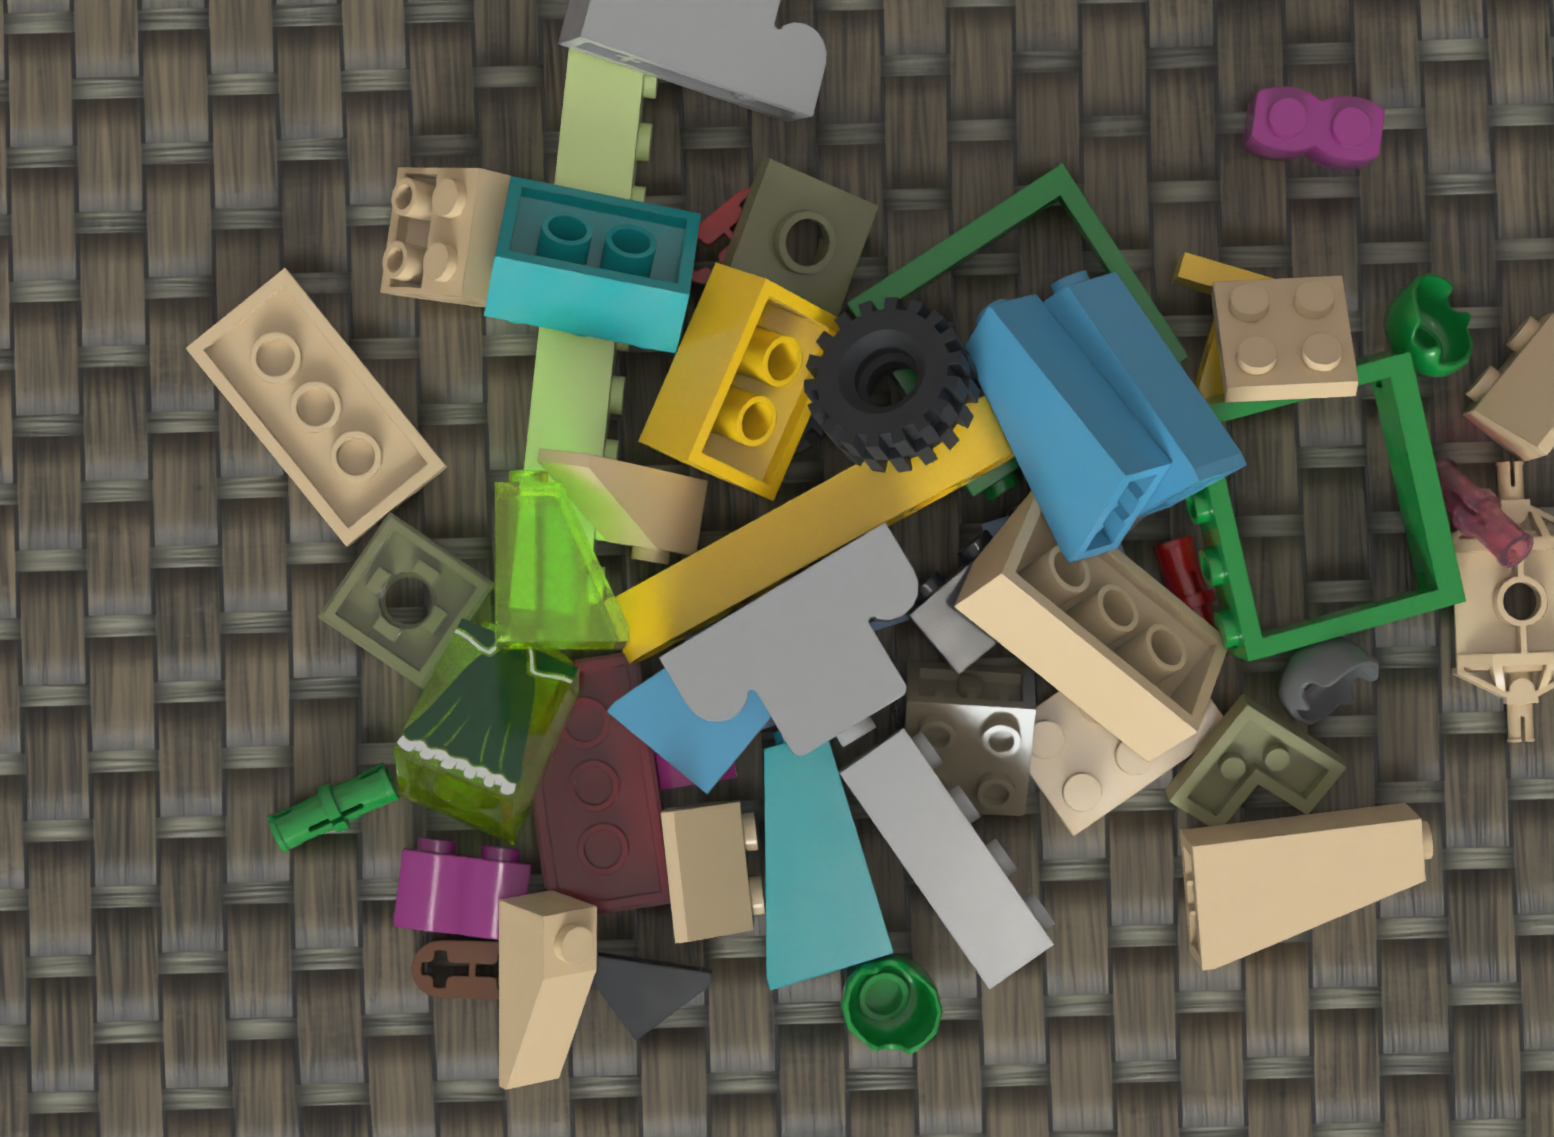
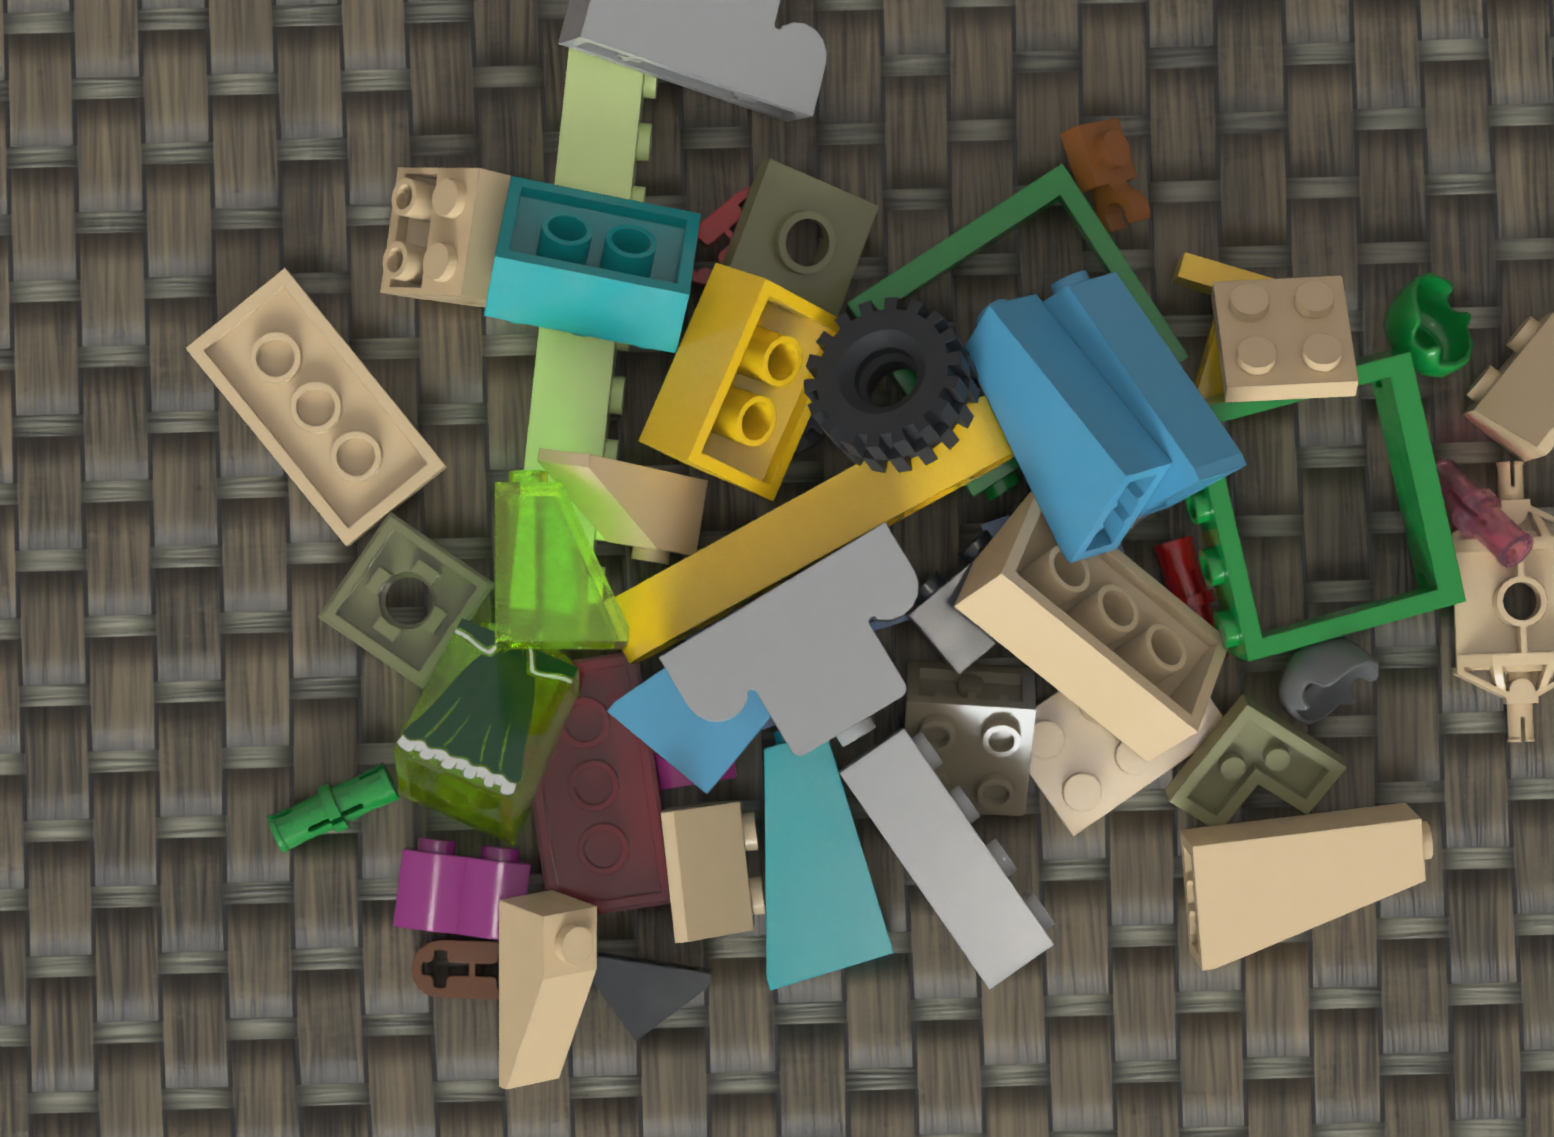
(891, 1004): green hair -> none
(1103, 166): none -> dark orange plate
(1331, 133): magenta brick -> none

